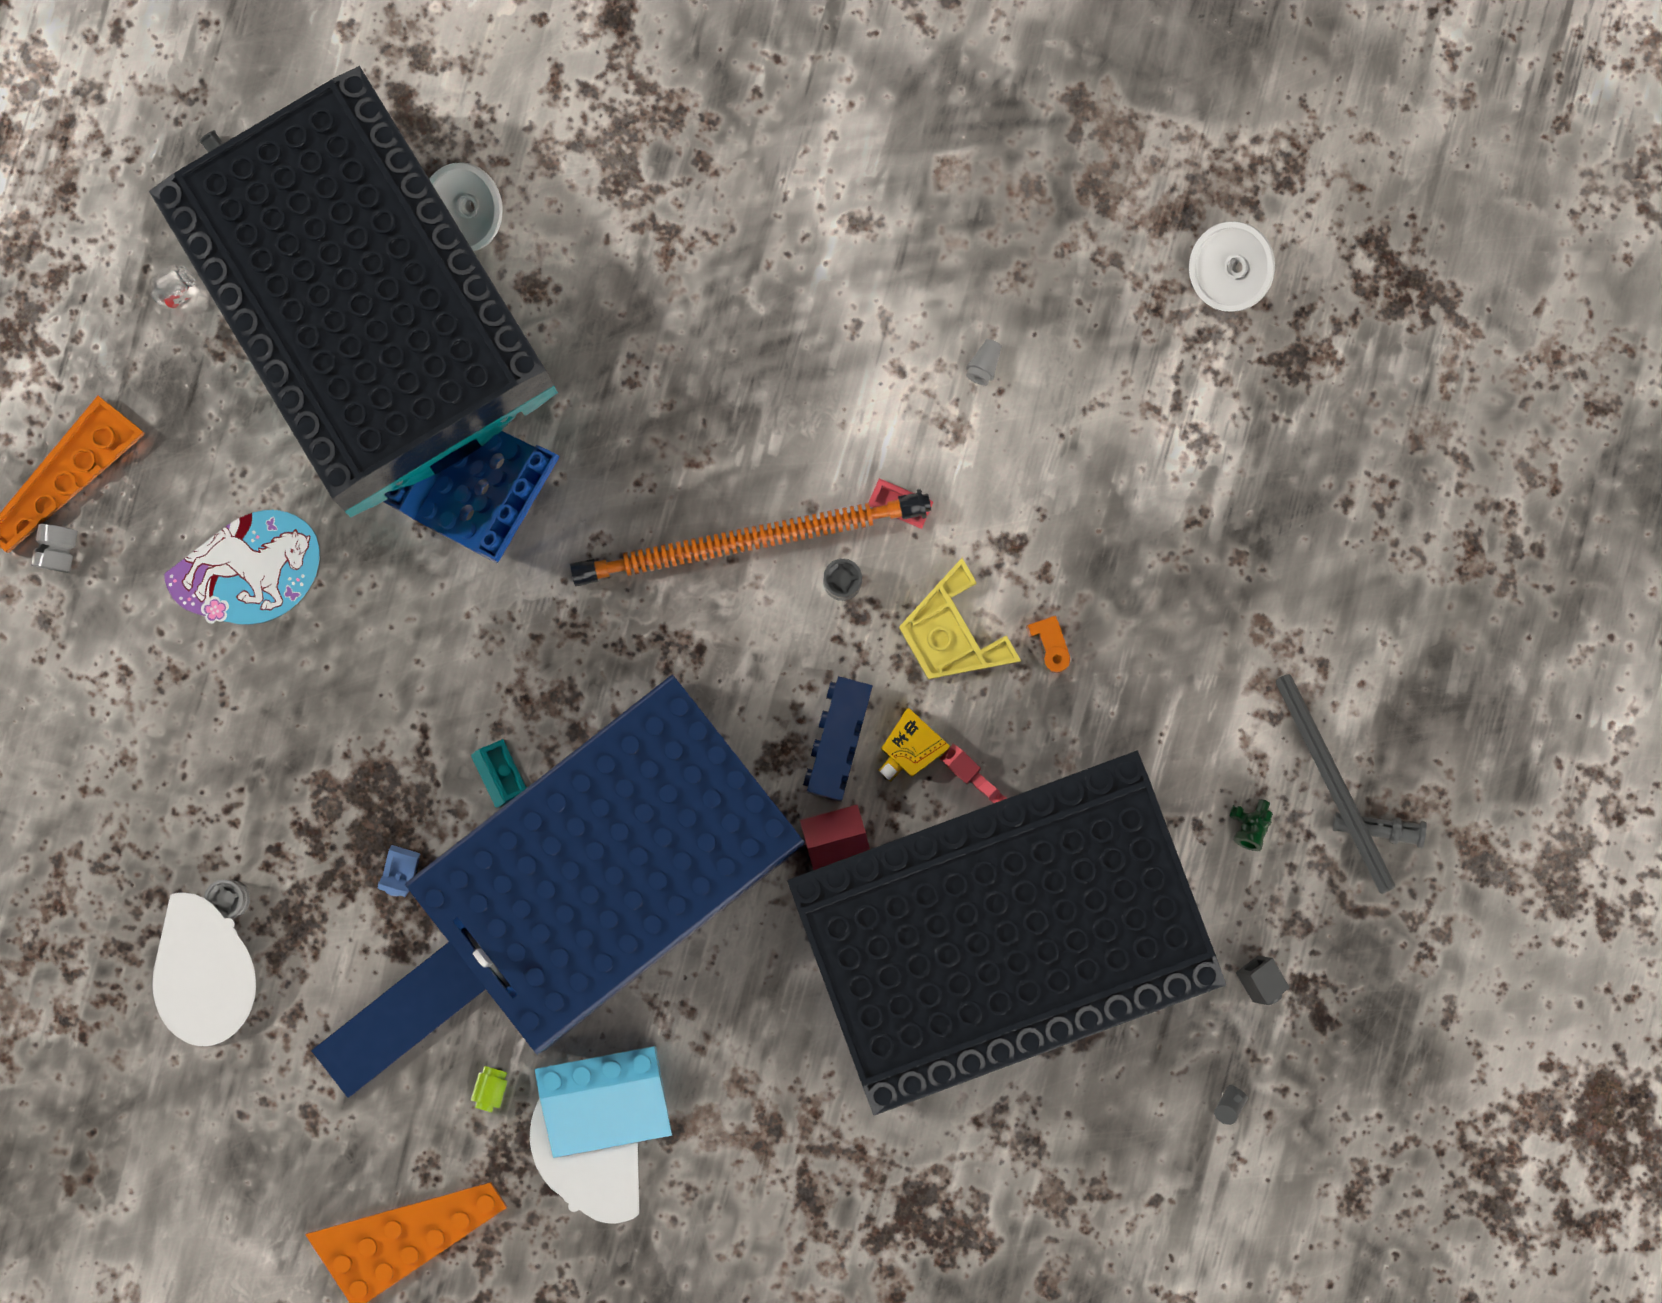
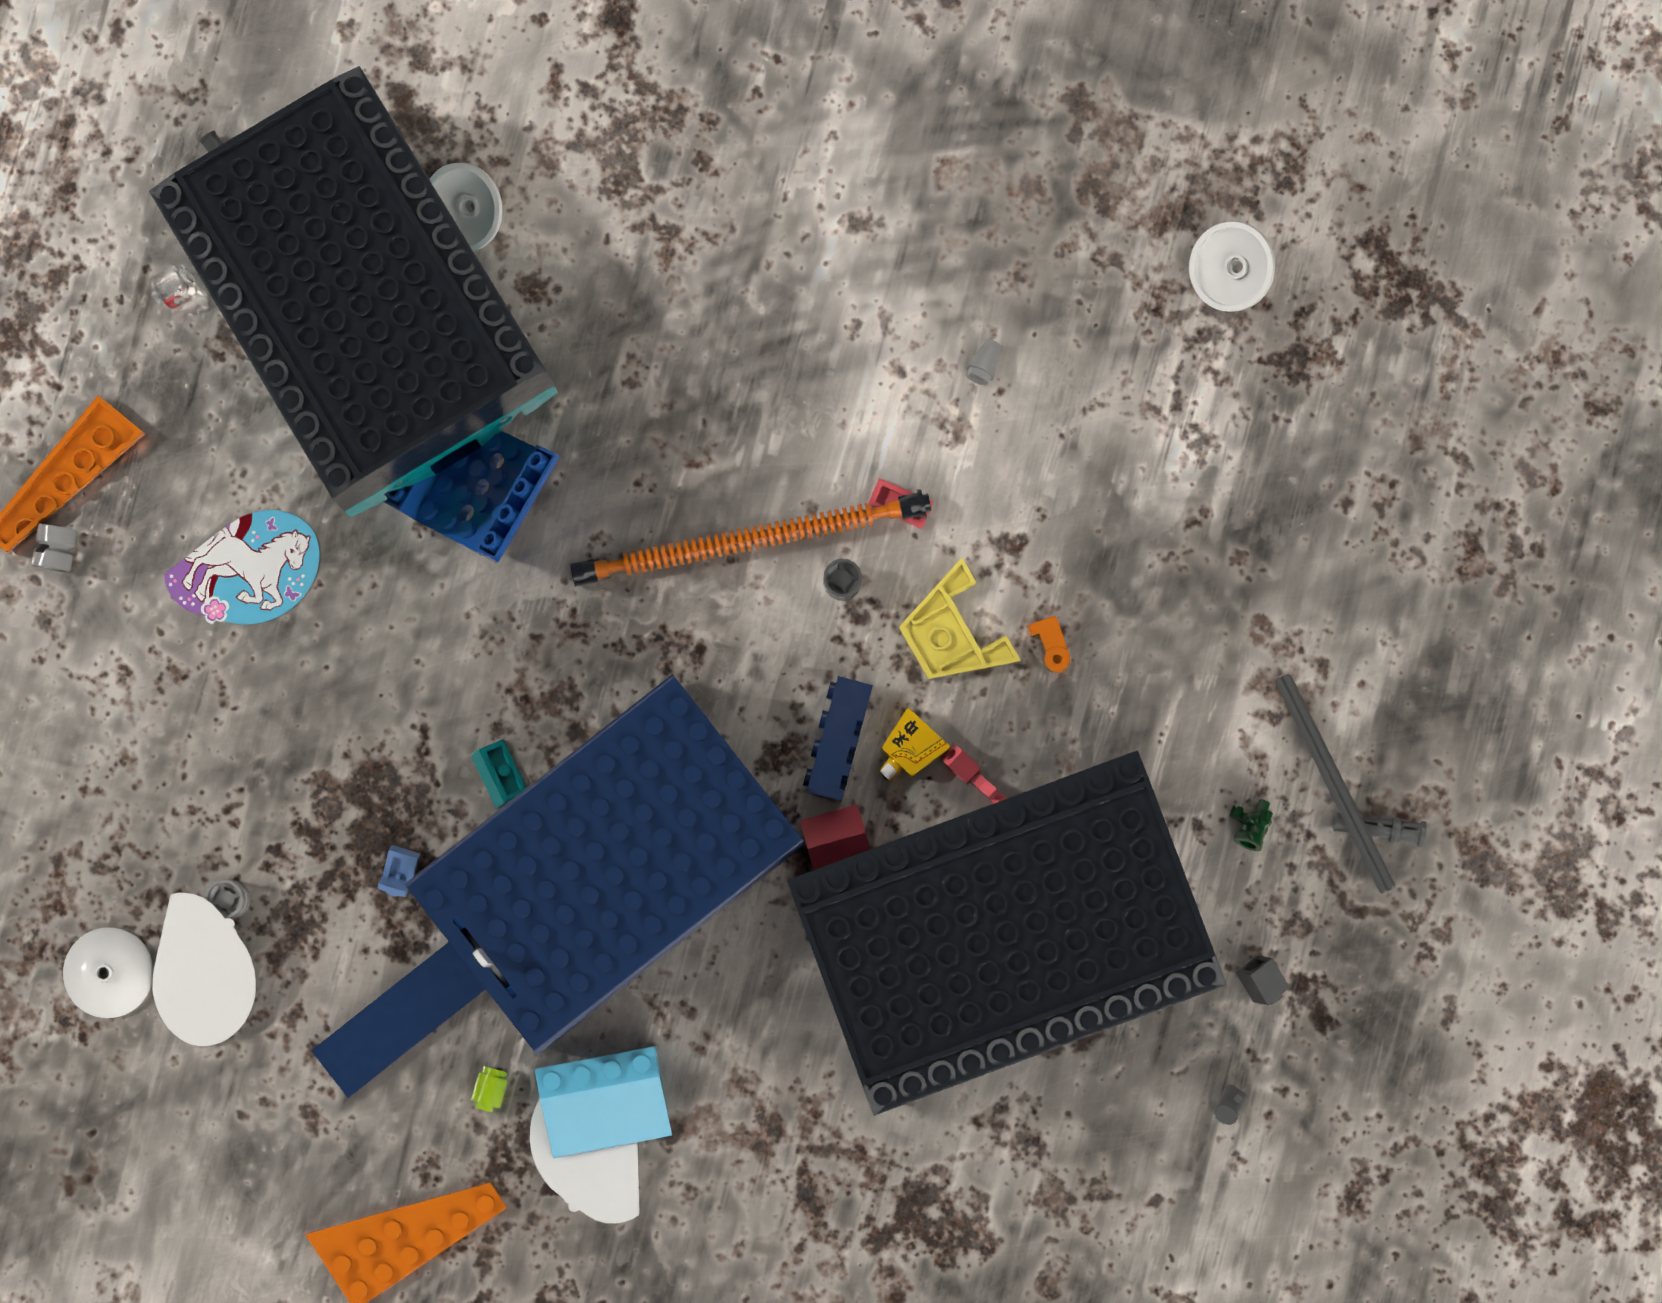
(128, 967): none -> white dish

